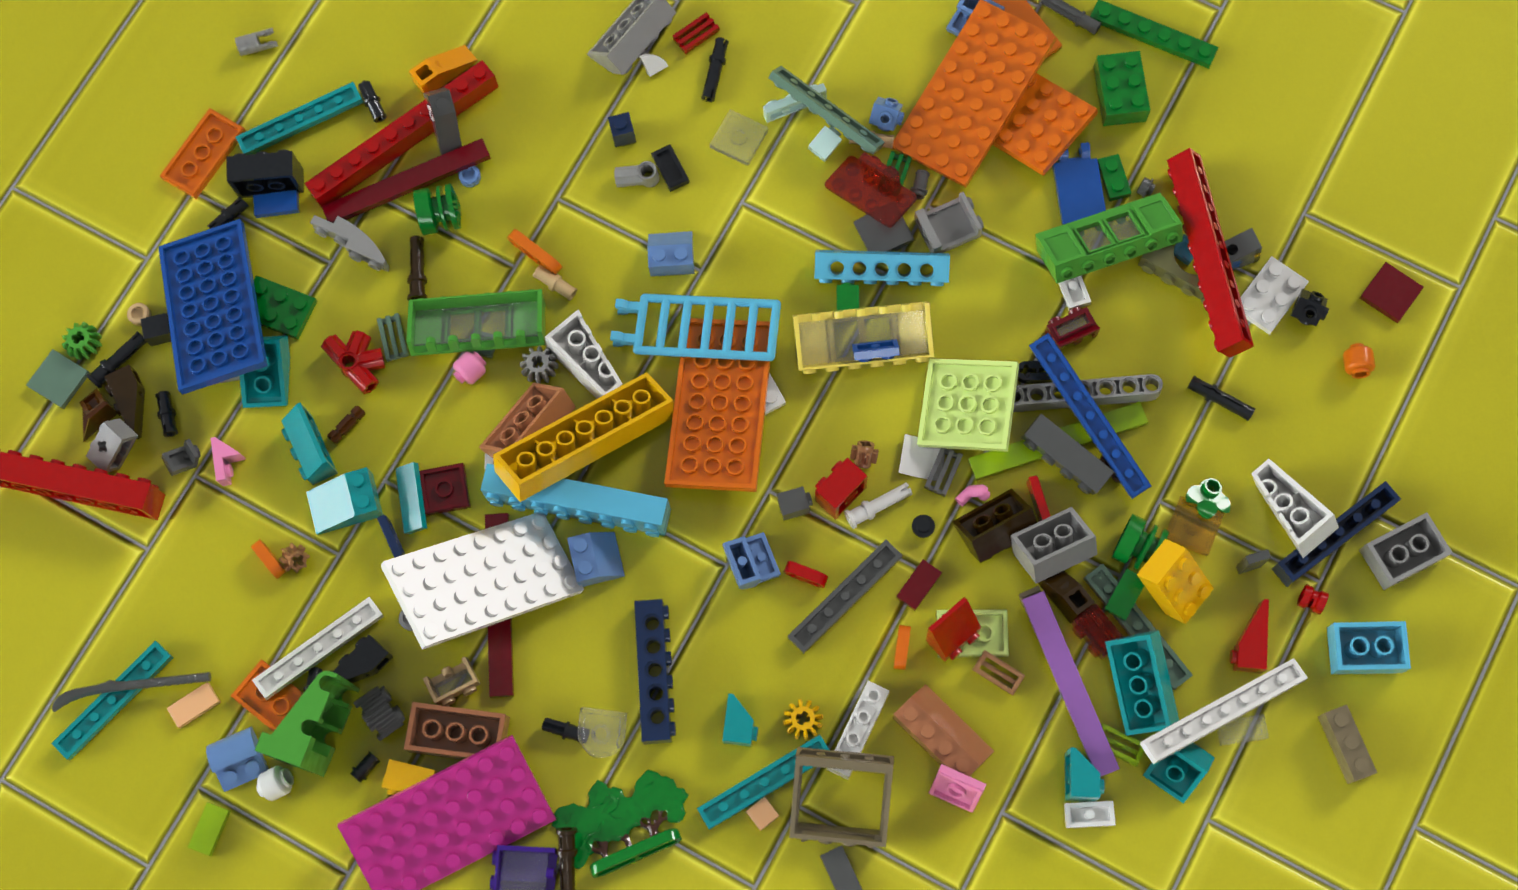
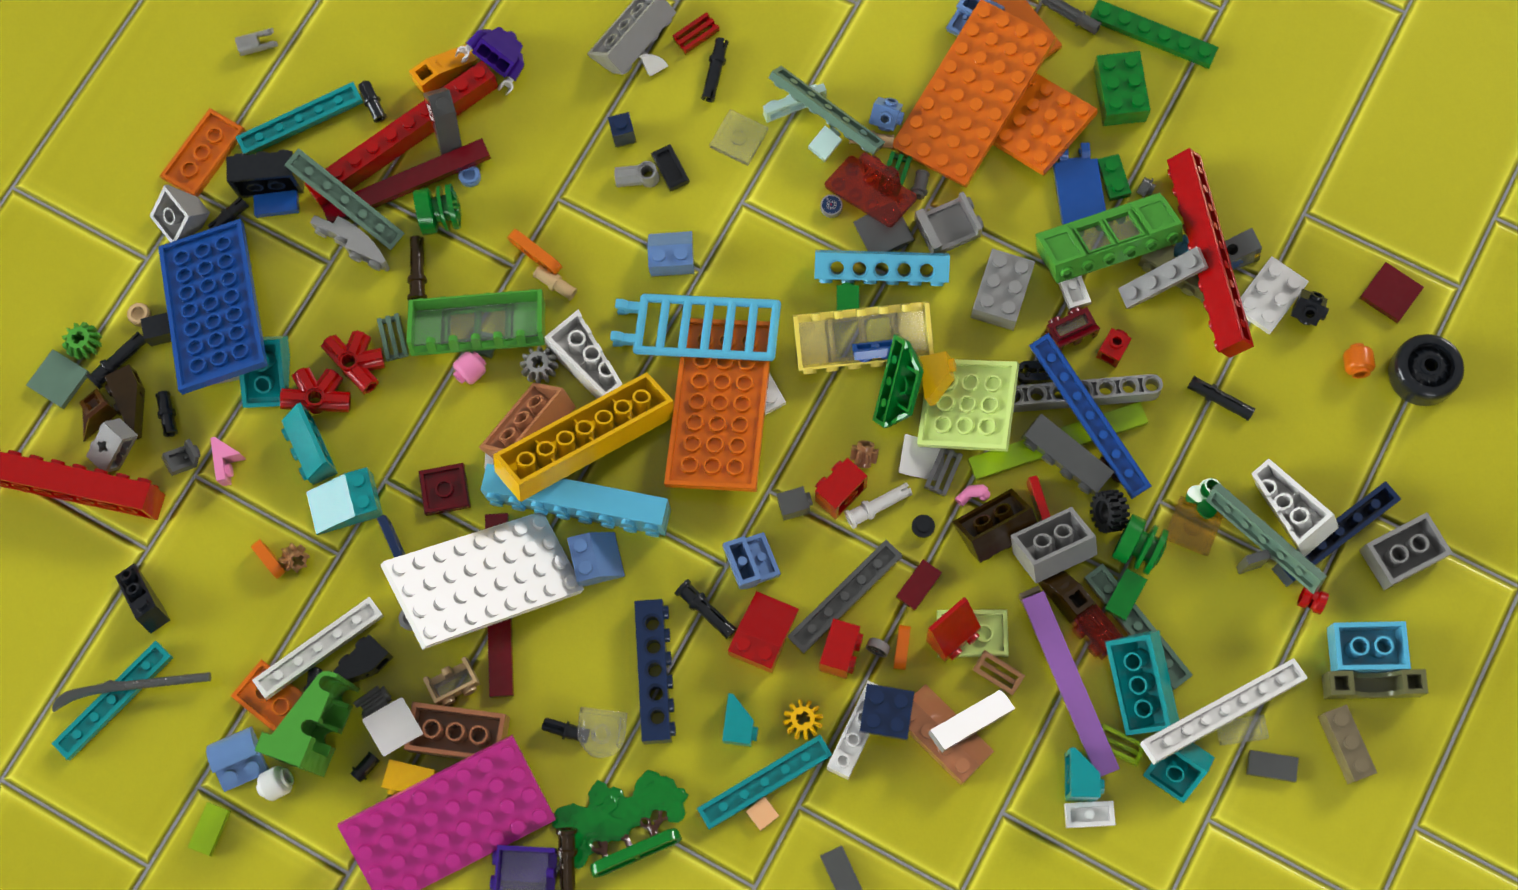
(142, 599): none -> black slope
(178, 213): none -> light grey slope
(193, 705): light nougat tile -> none
(282, 307): green plate -> none
(323, 388): none -> red piece
(344, 199): none -> sand green plate
(346, 424): reddish brown axle -> none
(392, 726): none -> white sticker
(411, 498): teal tile -> none
(499, 51): none -> dark purple torso
(698, 602): none -> black pin
(763, 632): none -> red slope
(805, 574): red beam -> none
(831, 206): none -> tile
(839, 649): none -> red brick
(848, 761): dark tan window -> none
(878, 647): none -> light grey tile
(887, 711): none -> dark blue plate
(899, 384): none -> green wedge
(937, 375): none -> yellow slope
(957, 788): bright pink tile -> none
(971, 720): none -> tile
(1002, 289): none -> light grey brick
(1109, 511): none -> black tyre
(1114, 347): none -> red brick
(1163, 277): none -> light grey plate
(1175, 581): yellow brick -> none
(1252, 646): red slope -> none
(1266, 538): none -> sand green plate
(1272, 766): none -> dark grey tile
(1375, 685): none -> olive arch
(1414, 381): none -> black wheel

